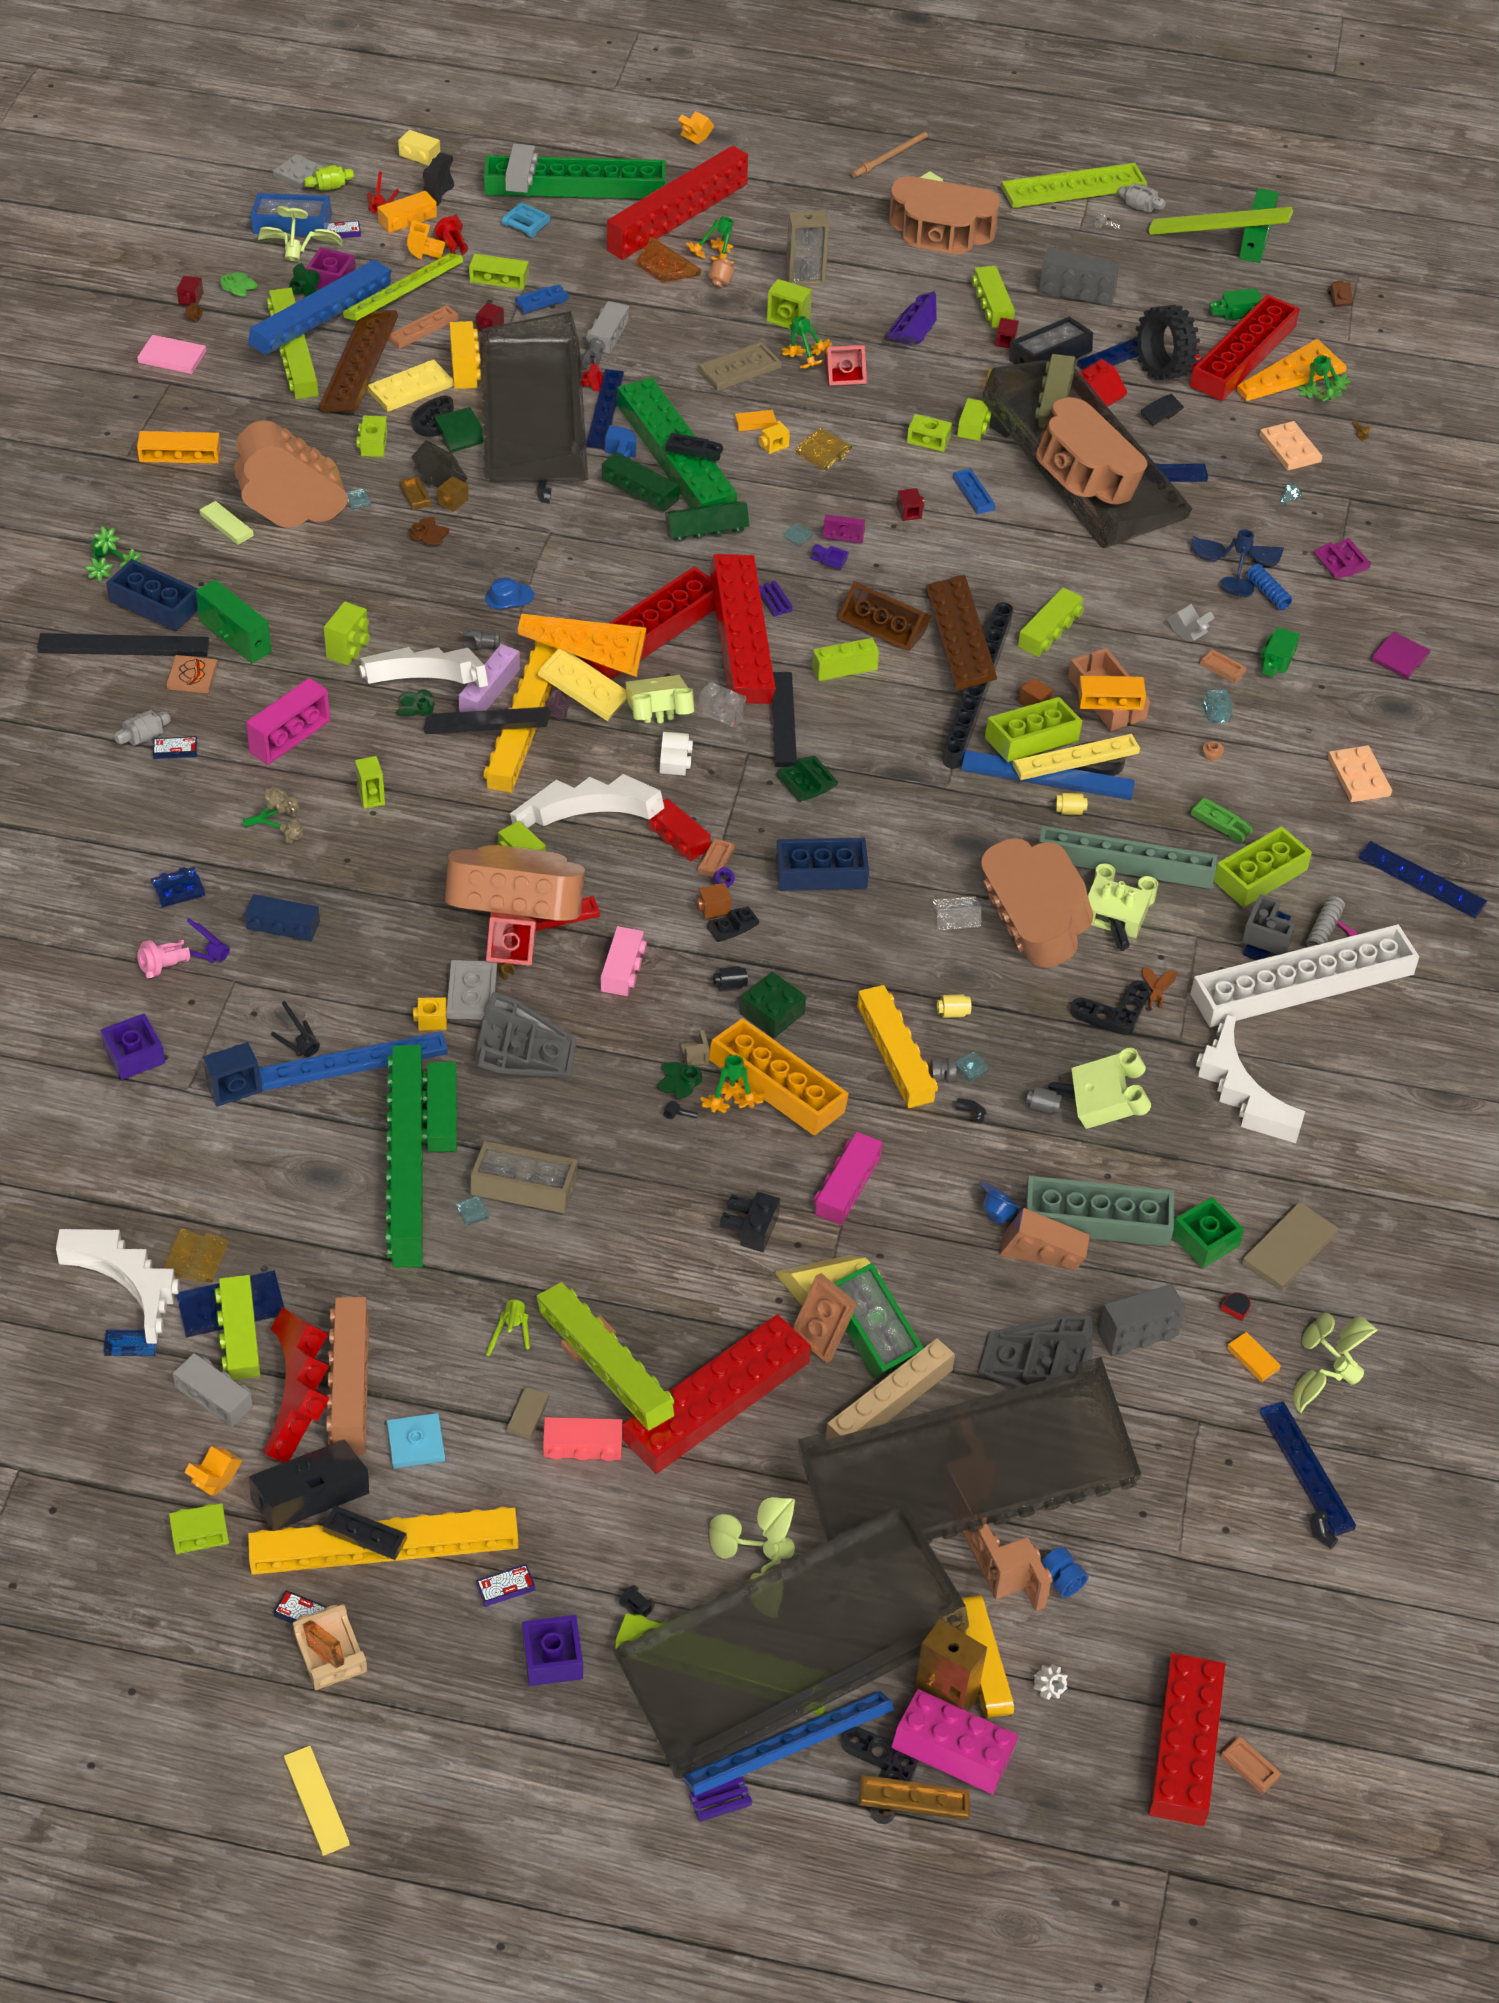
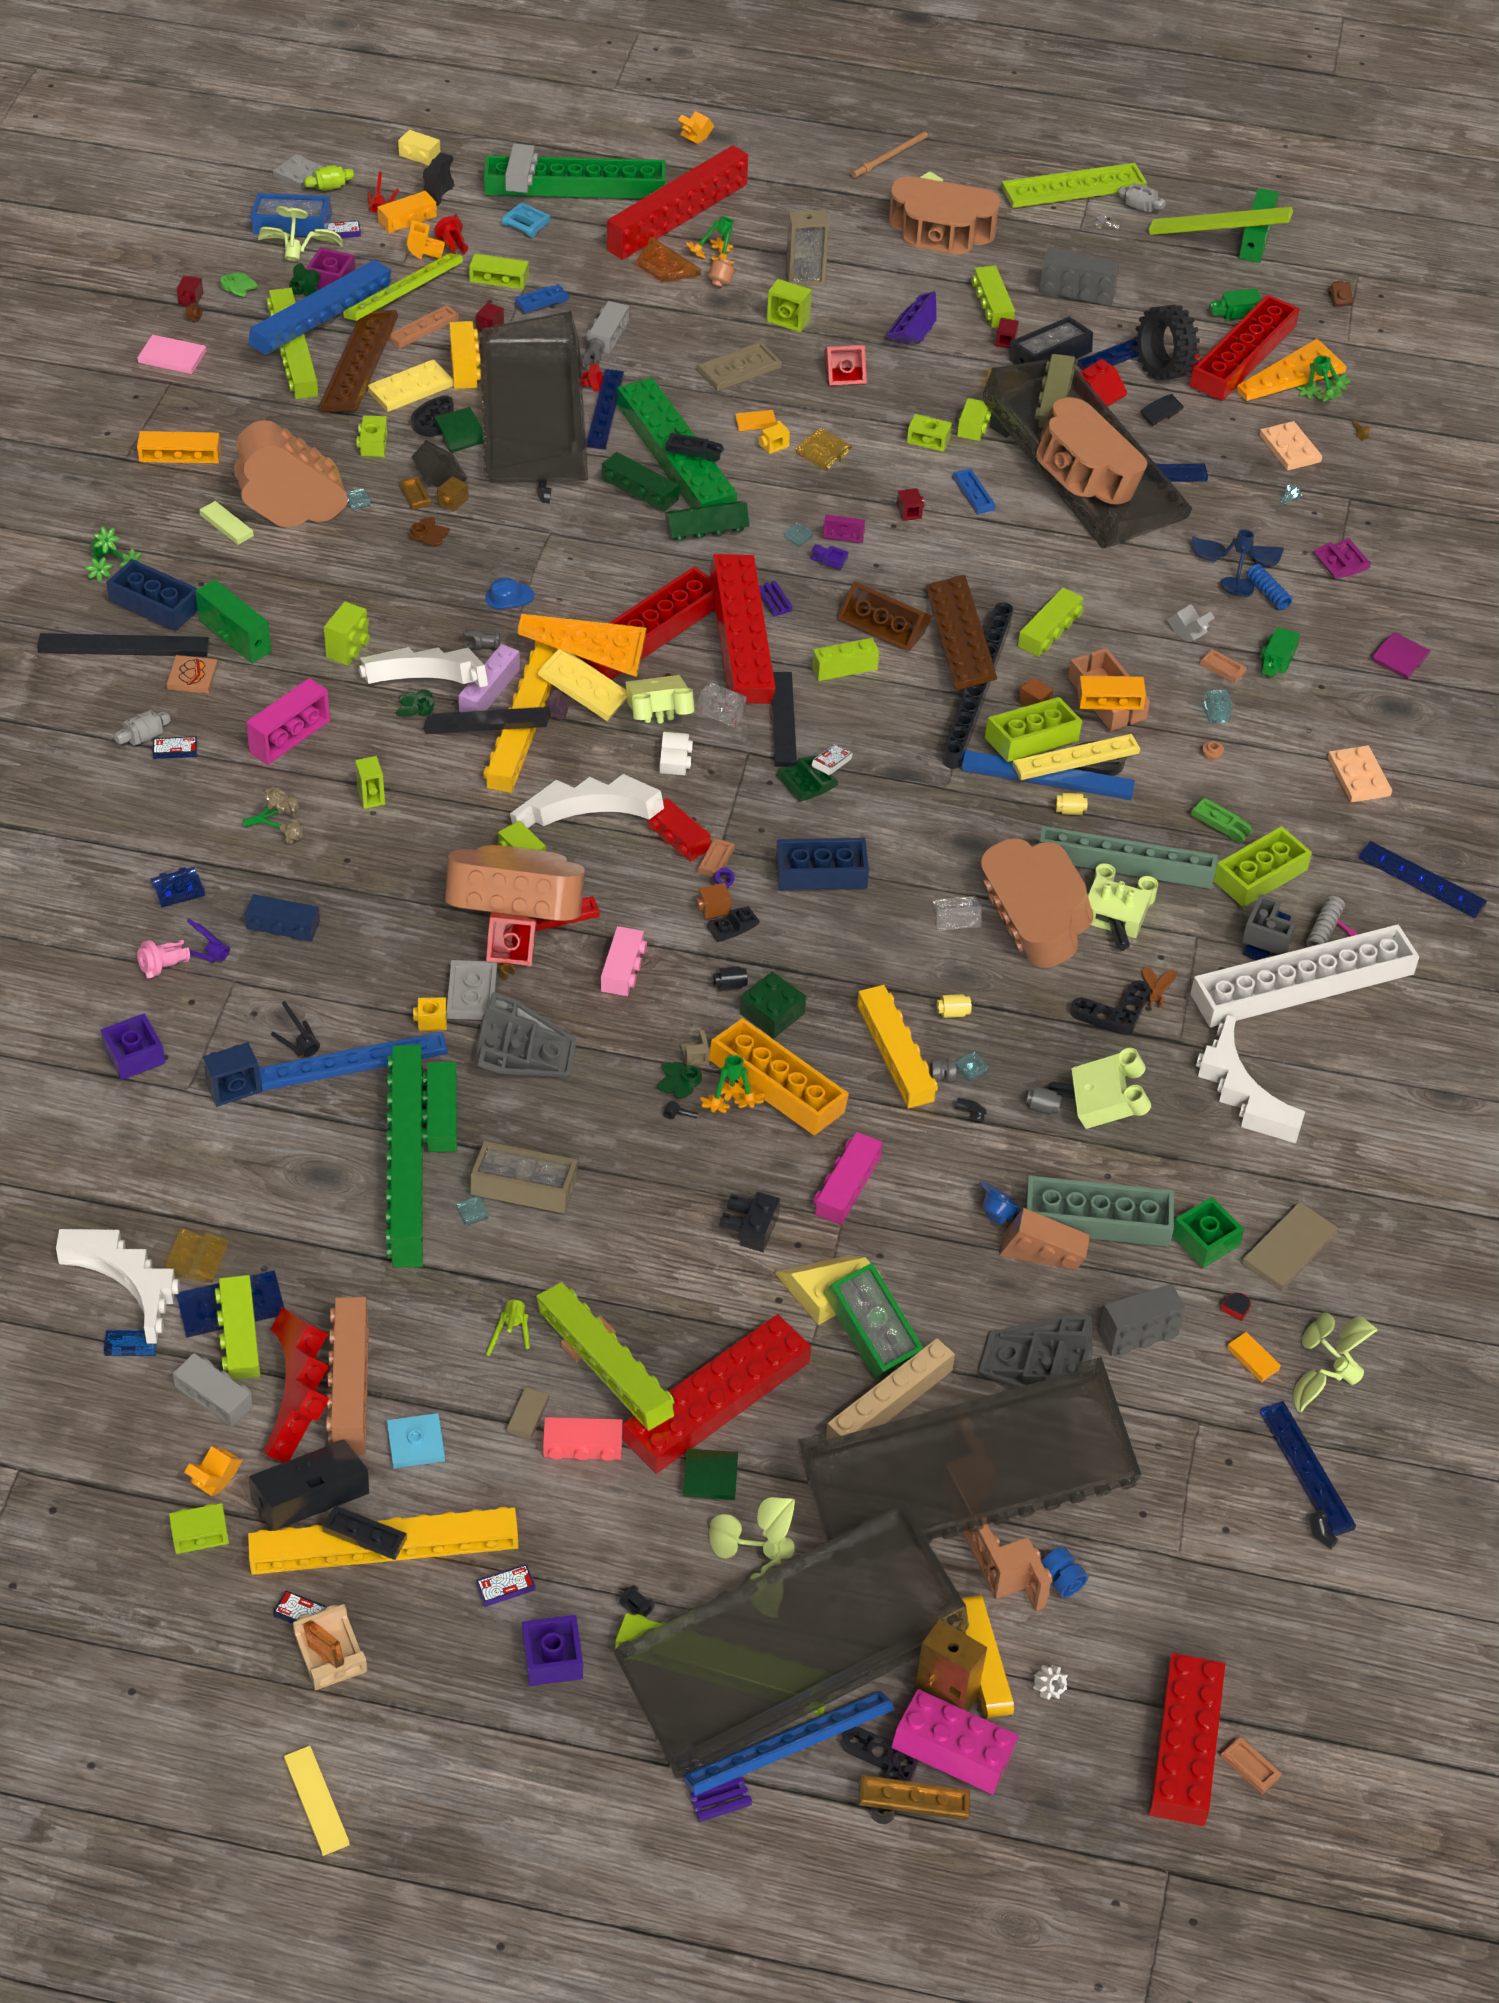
(621, 441): blue brick -> none
(710, 1474): none -> dark green slope
(800, 326): plant -> none
(824, 1317): nougat tile -> none
(832, 759): none -> tile

